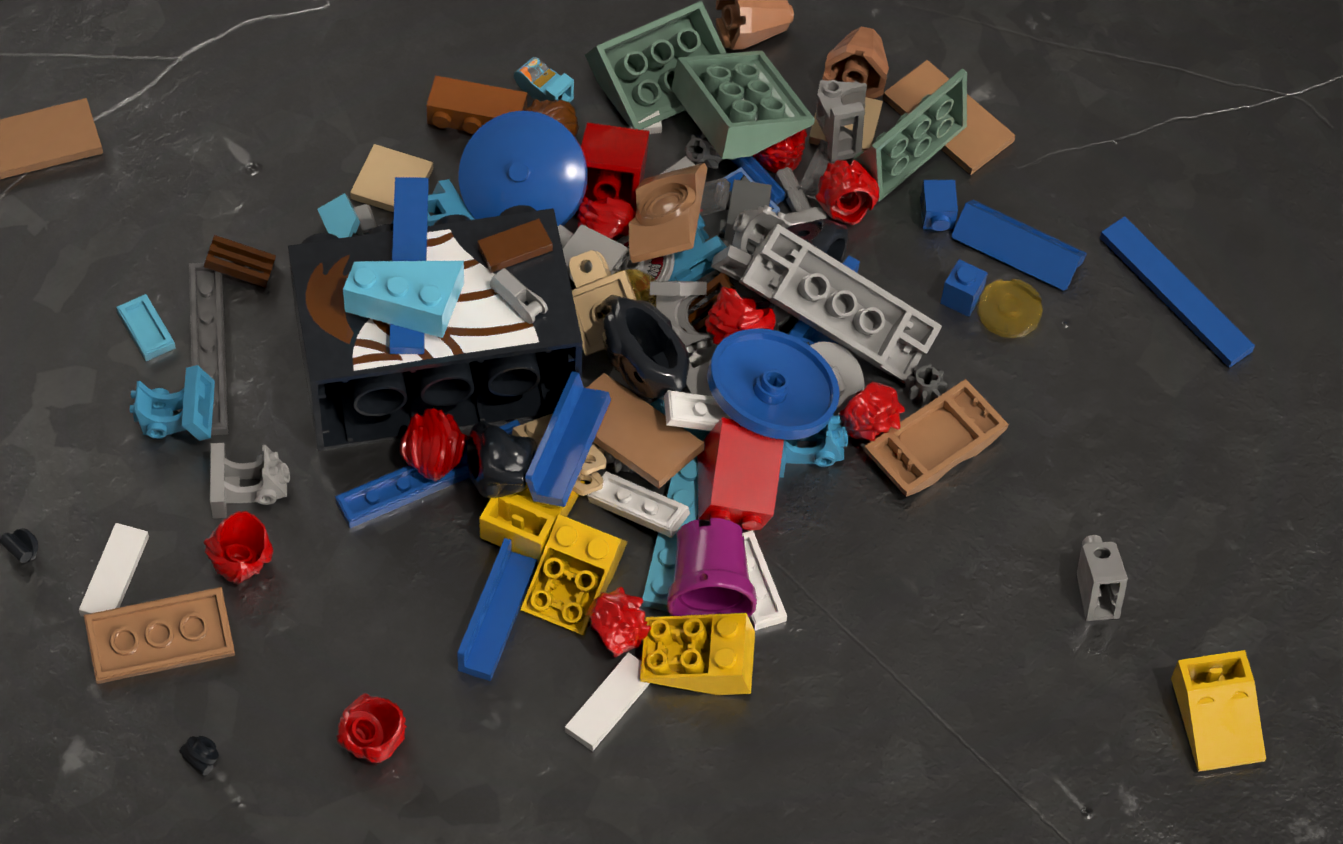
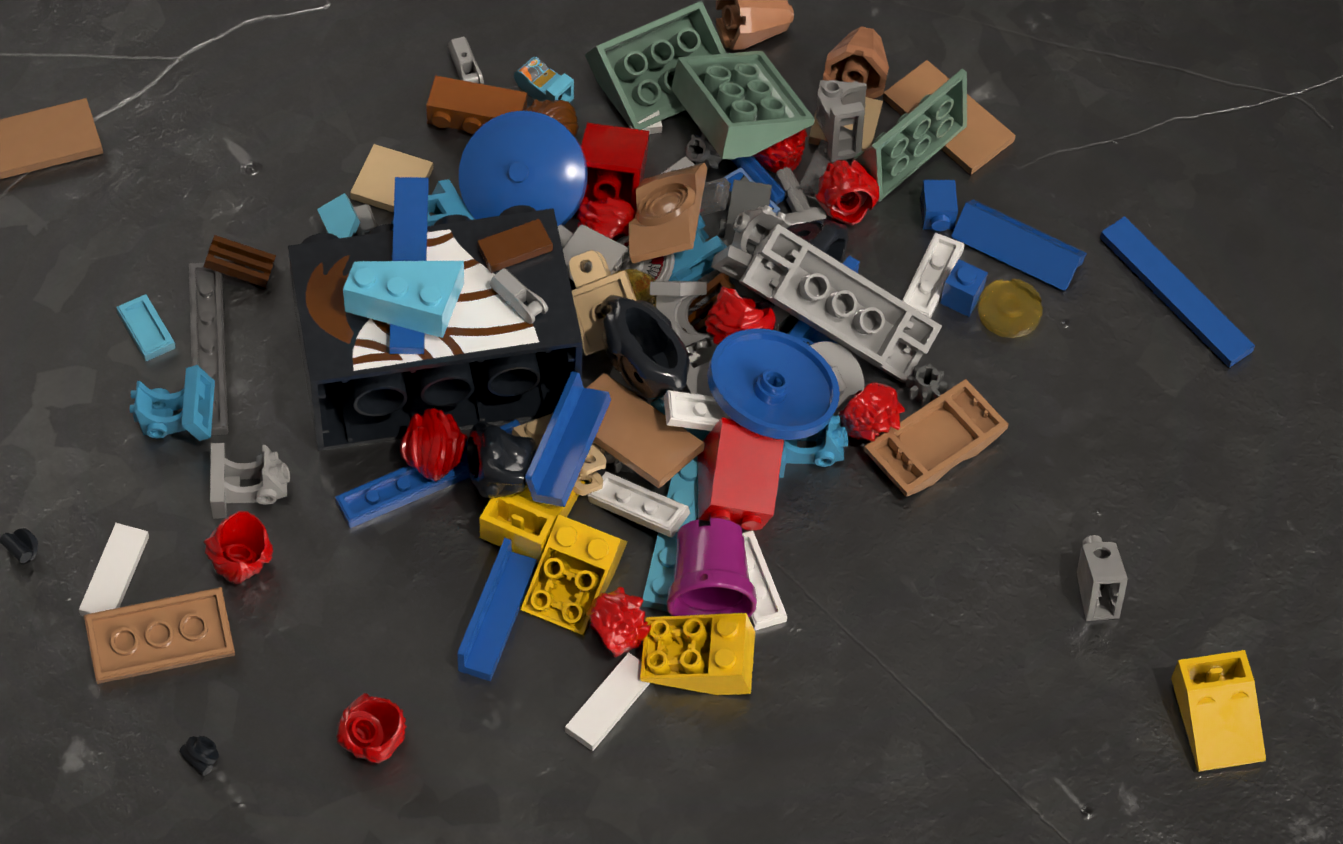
(464, 60): none -> light grey bar
(932, 273): none -> white tile

